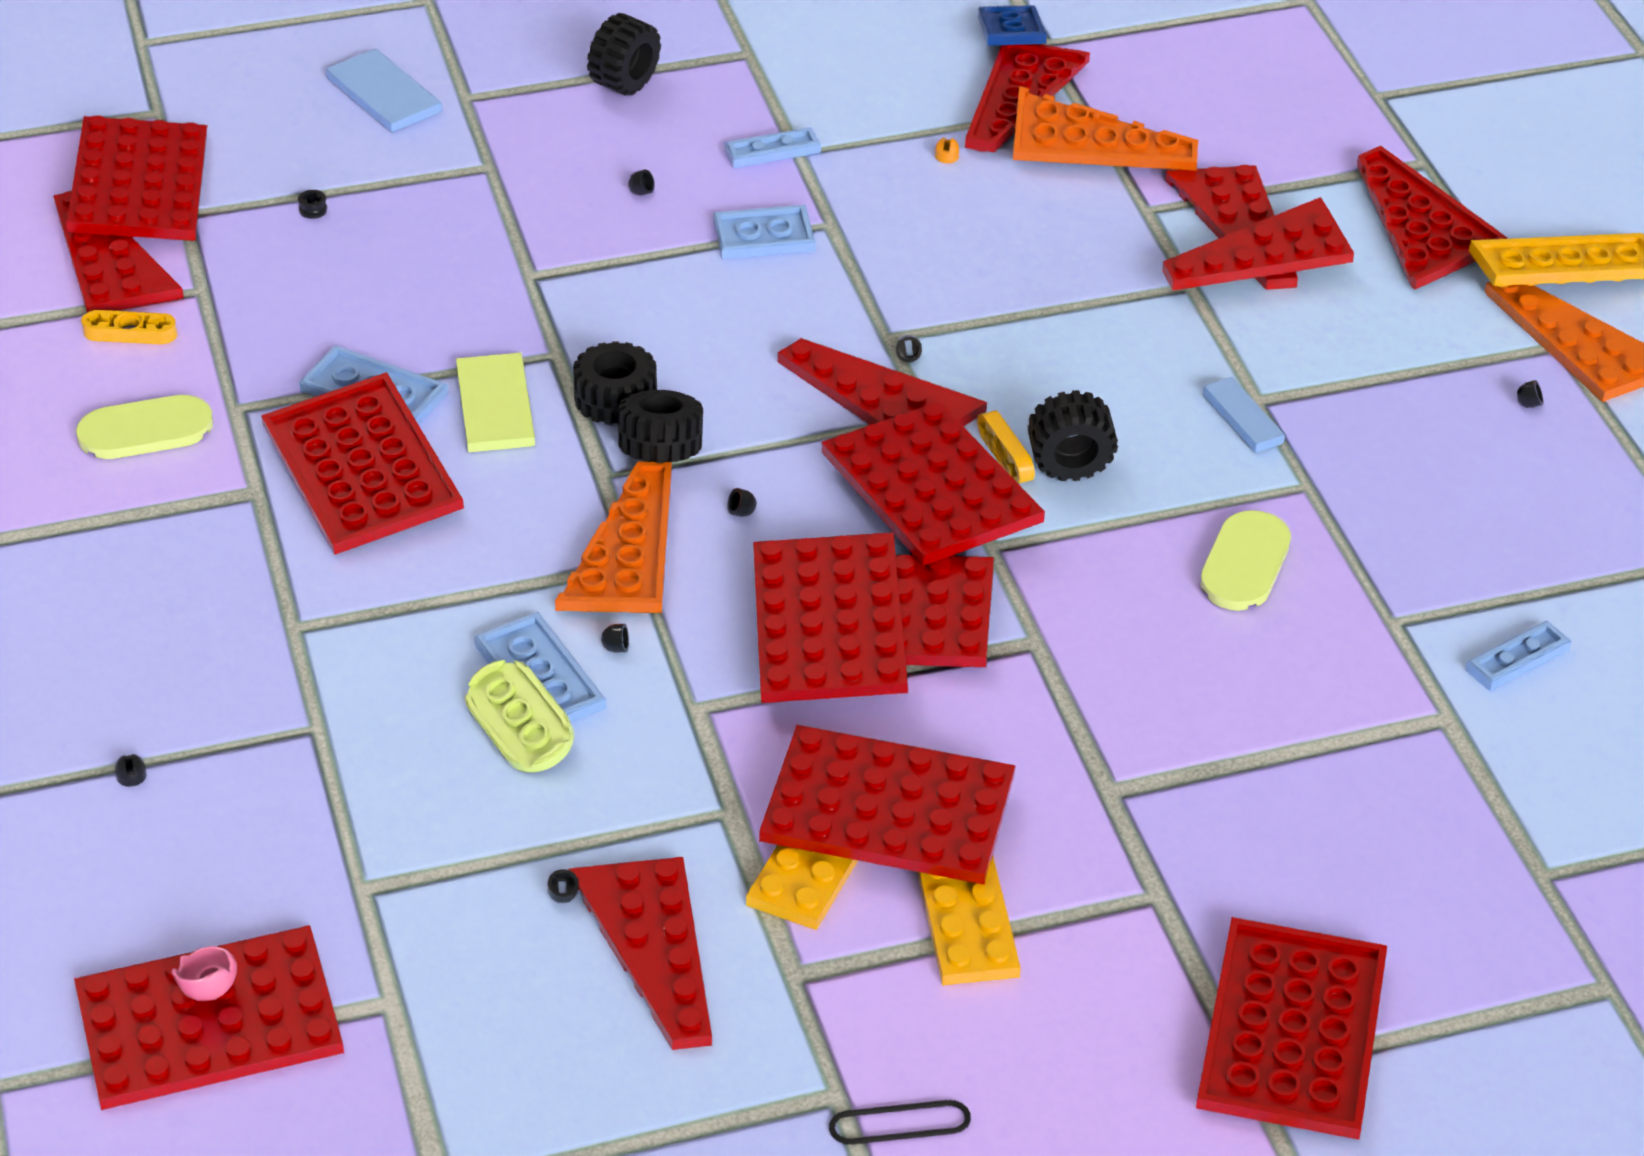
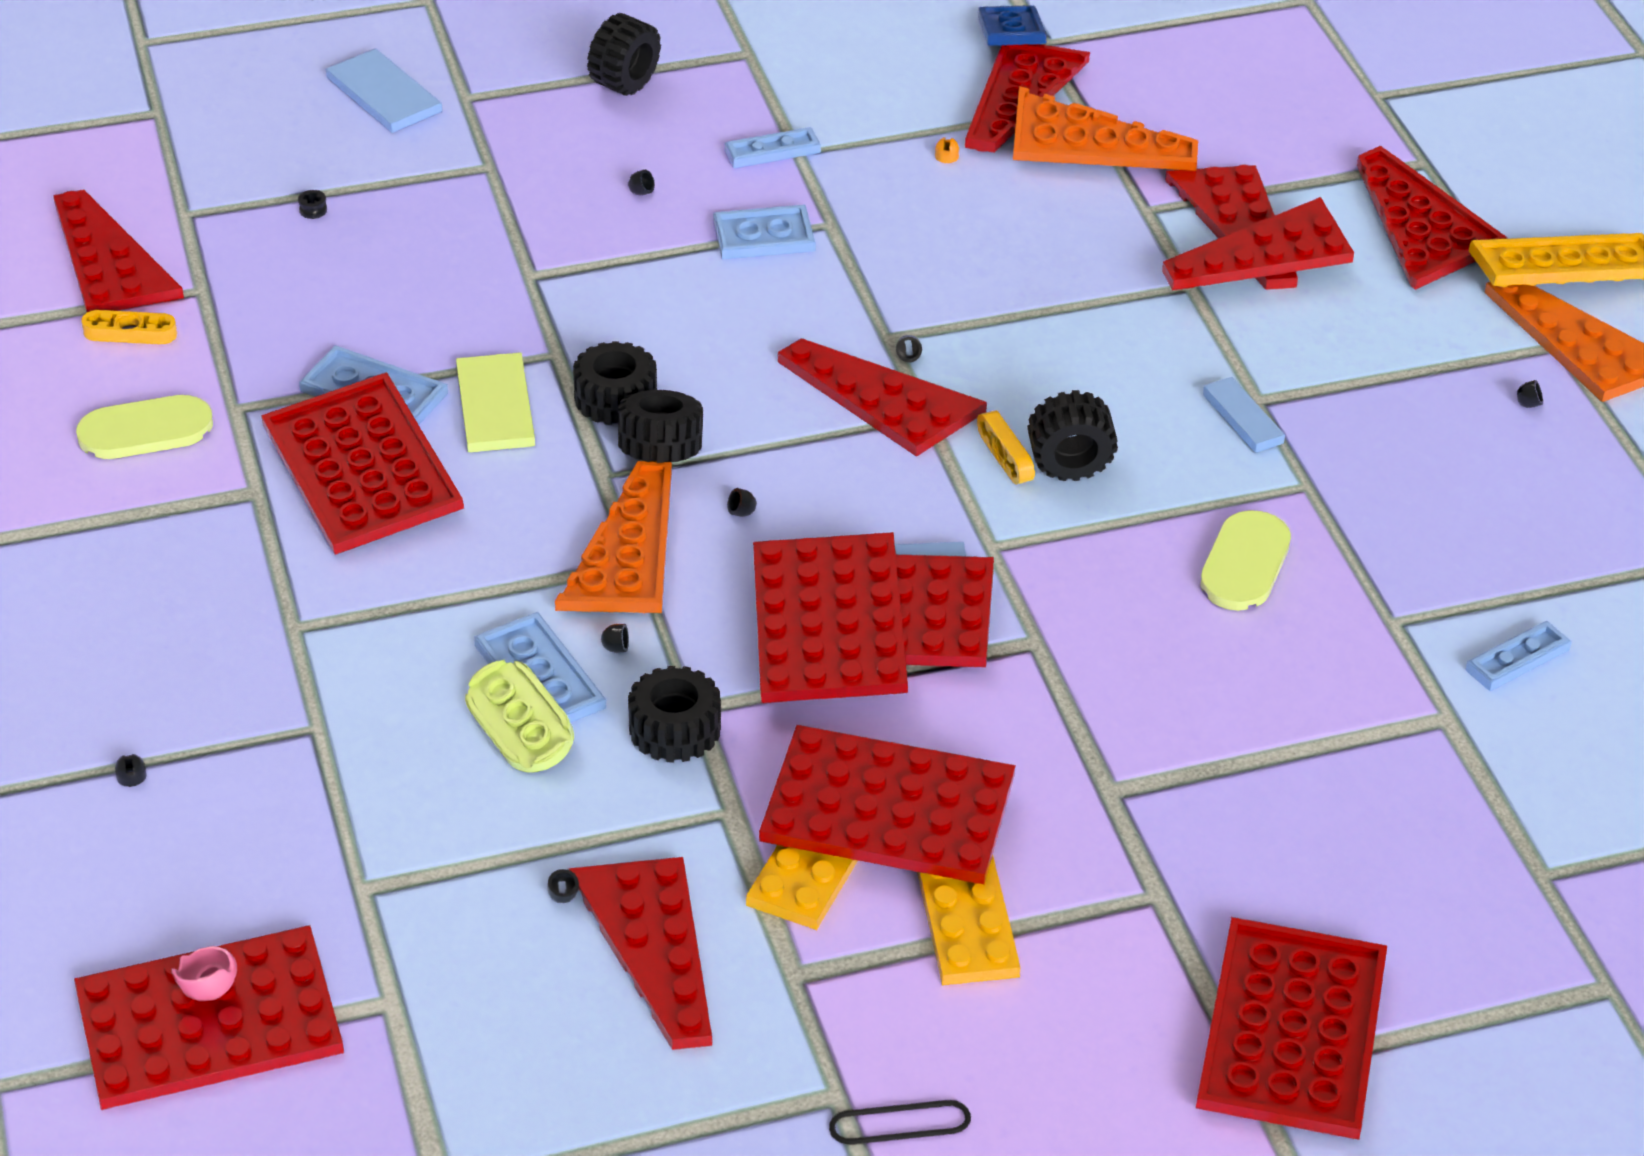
(138, 178): red plate -> none
(674, 714): none -> black tyre
(932, 483): red plate -> none

